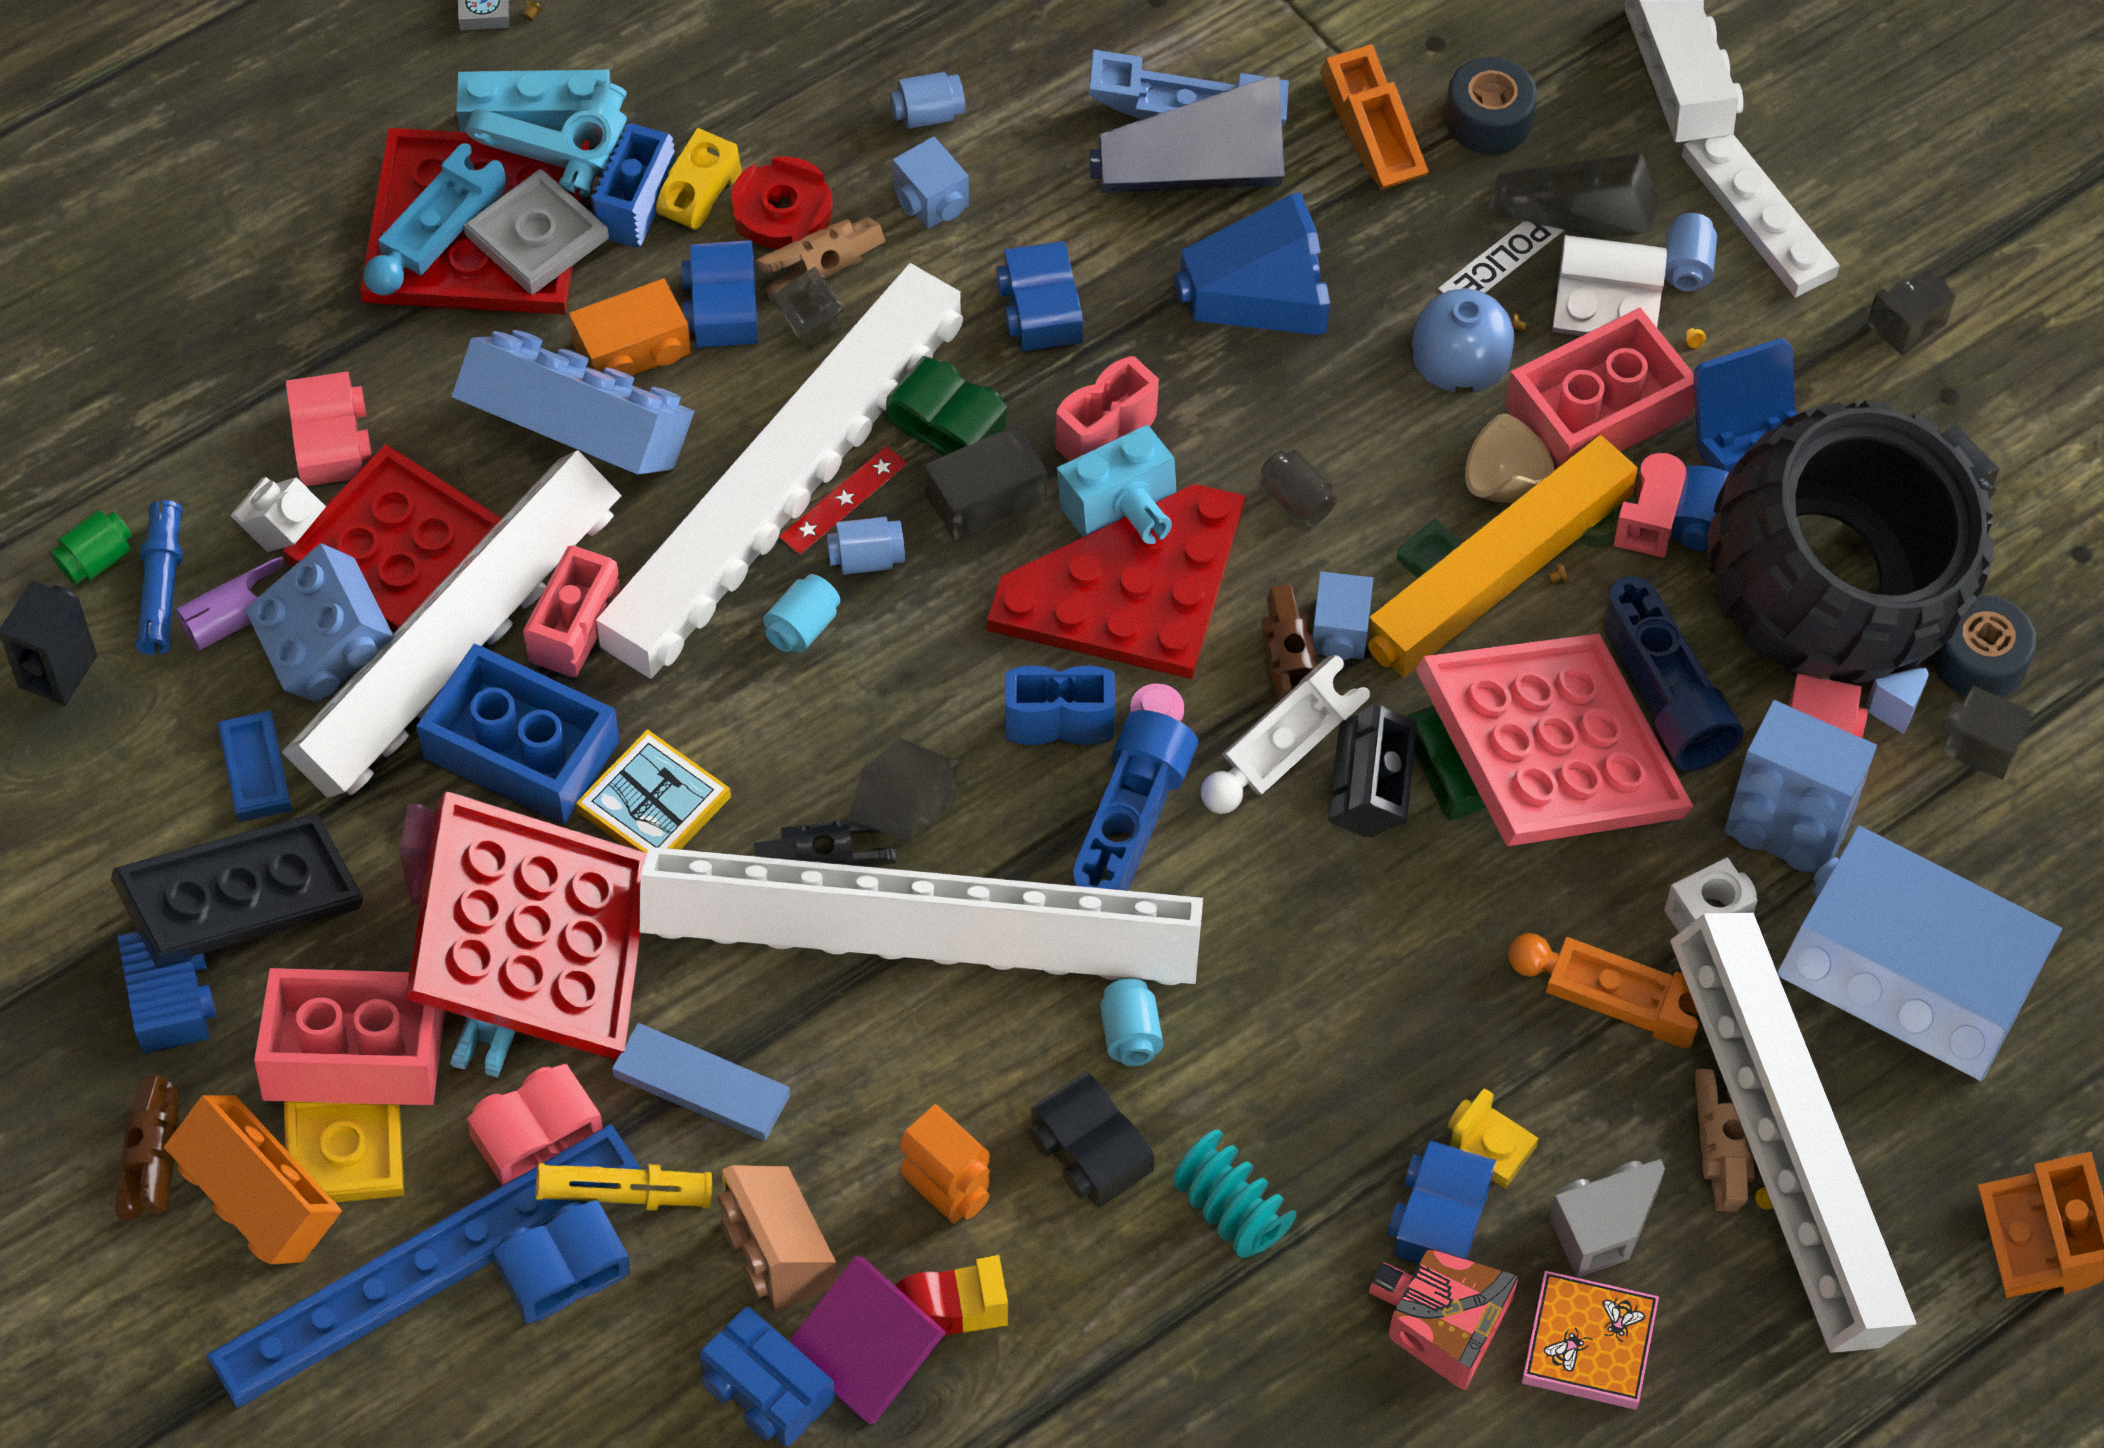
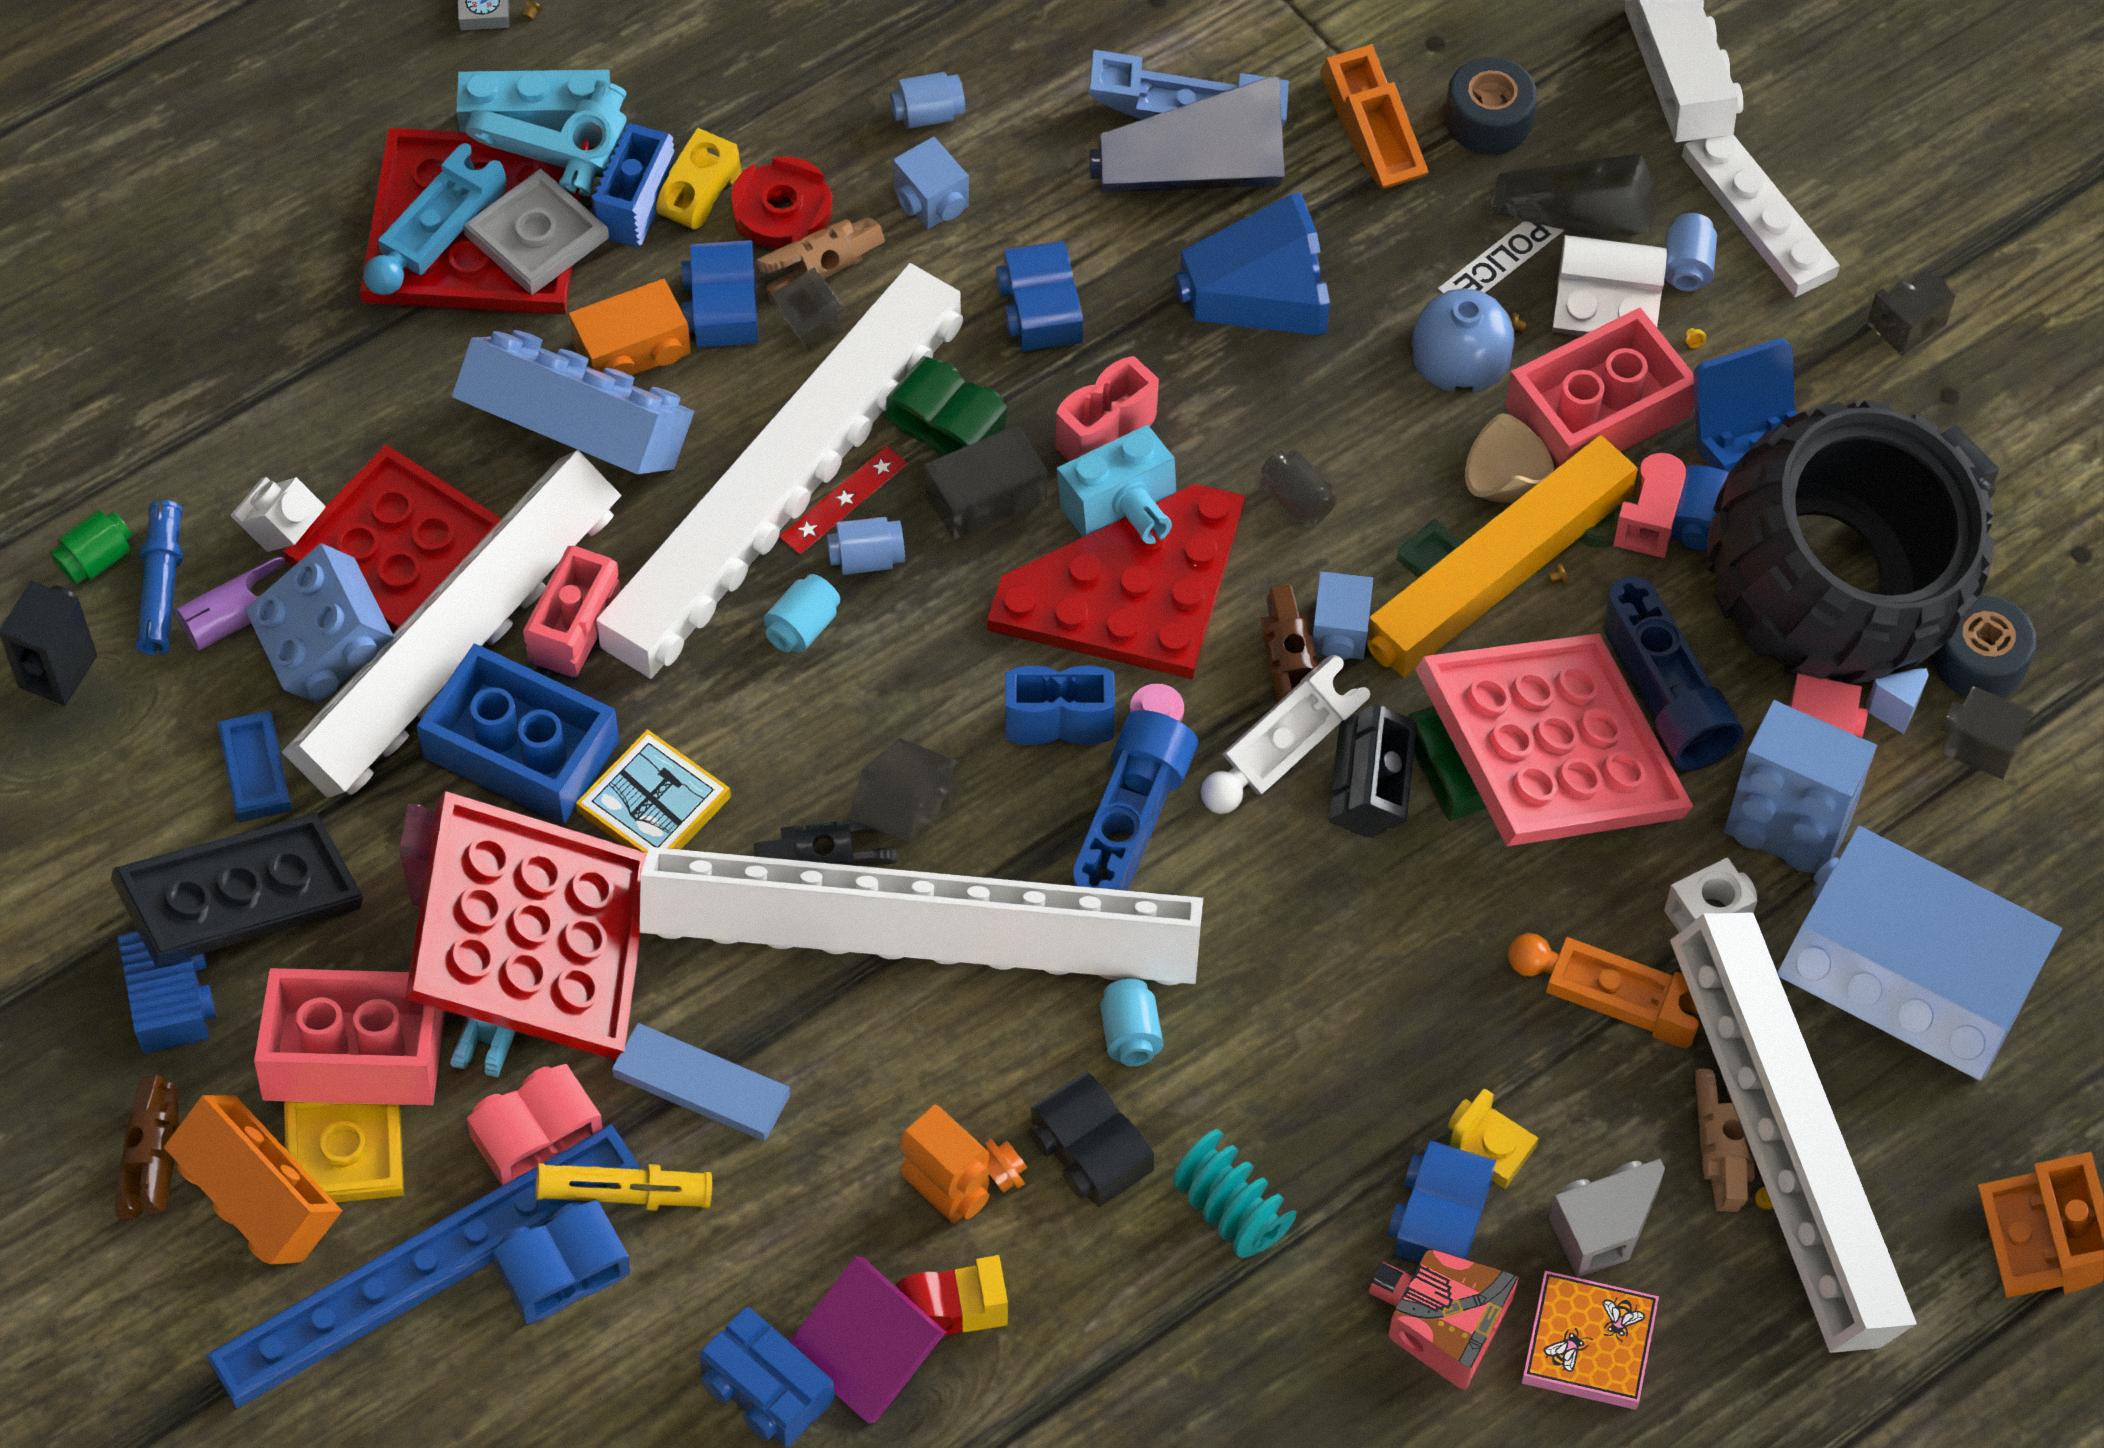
(326, 428): coral brick -> none
(777, 1235): nougat slope -> none
(1005, 1165): none -> orange plate

